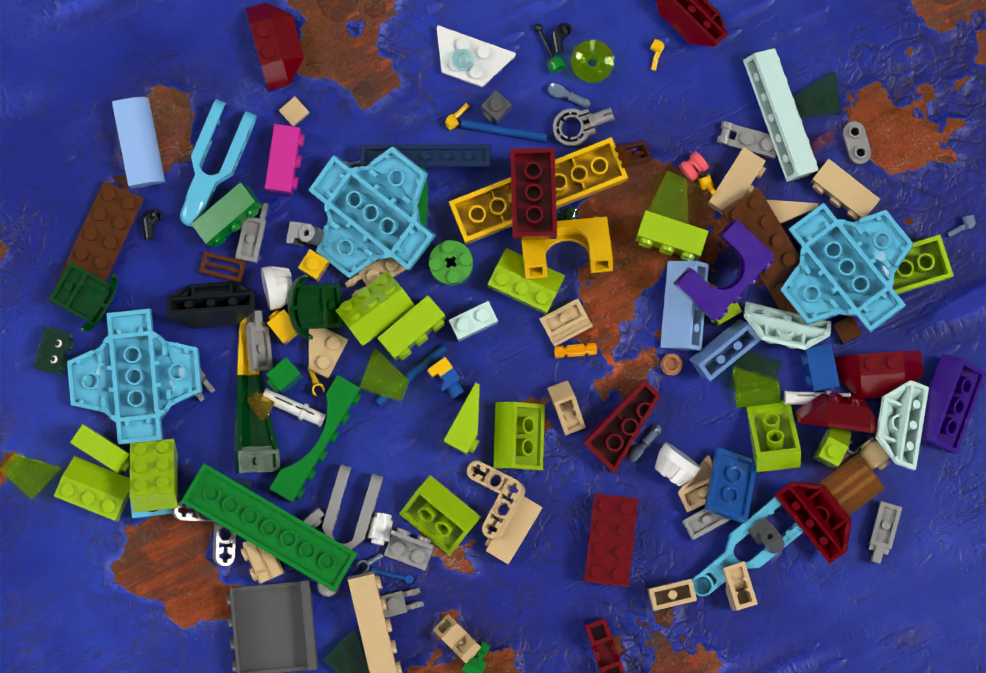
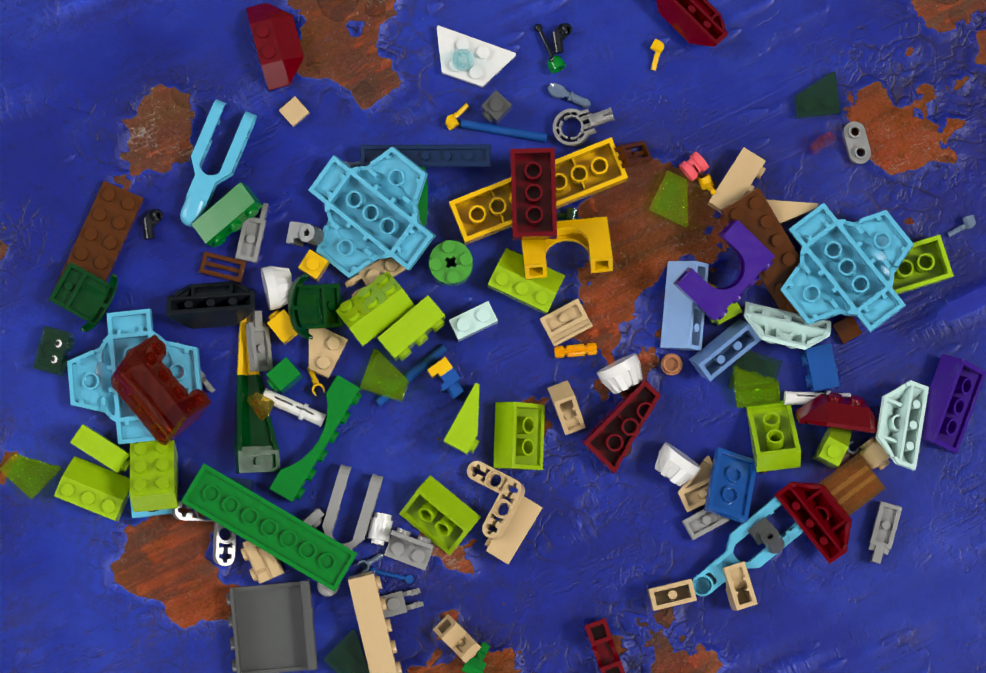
(138, 142): light blue brick -> none
(155, 393): none -> clear red windscreen
(284, 159): dark pink brick -> none
(592, 50): clear neon green dish -> none
(611, 540): dark red brick -> none
(621, 373): none -> white piece
(636, 451): sand blue piece -> none
(671, 236): lime brick -> none
(753, 140): light grey plate -> none
(780, 114): light aqua brick -> none
(844, 191): tan brick -> none
(878, 373): dark red wedge -> none

